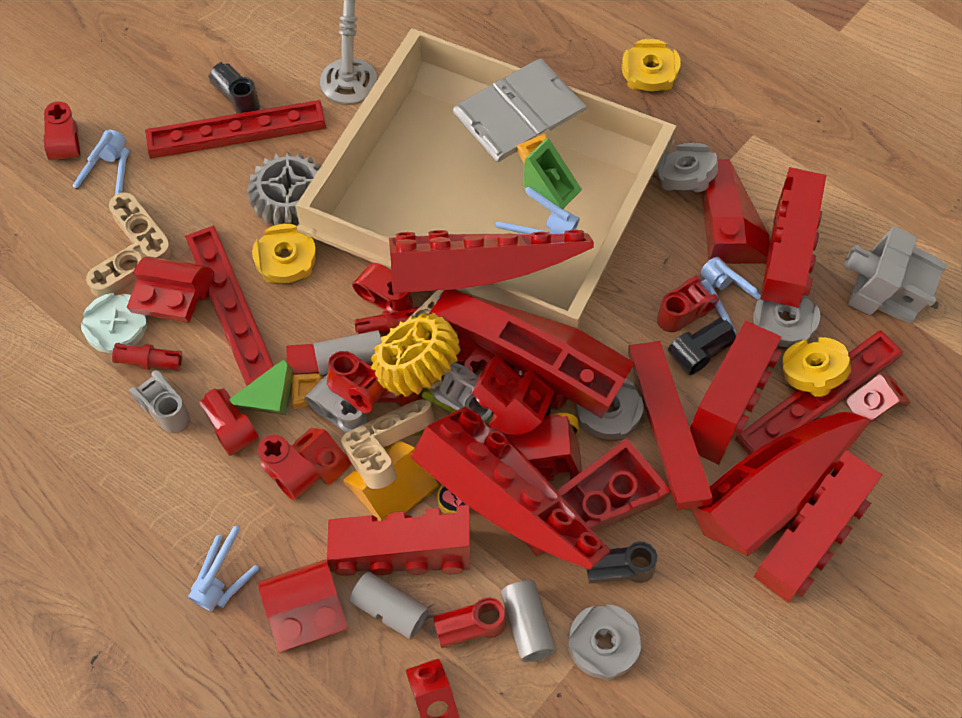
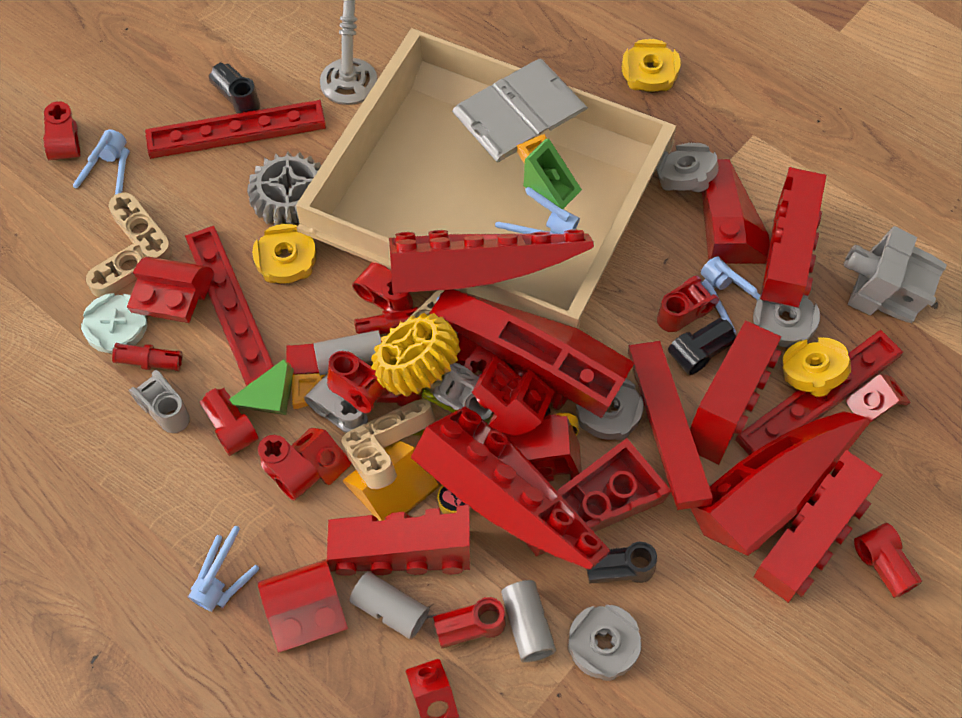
(884, 552): none -> red piece

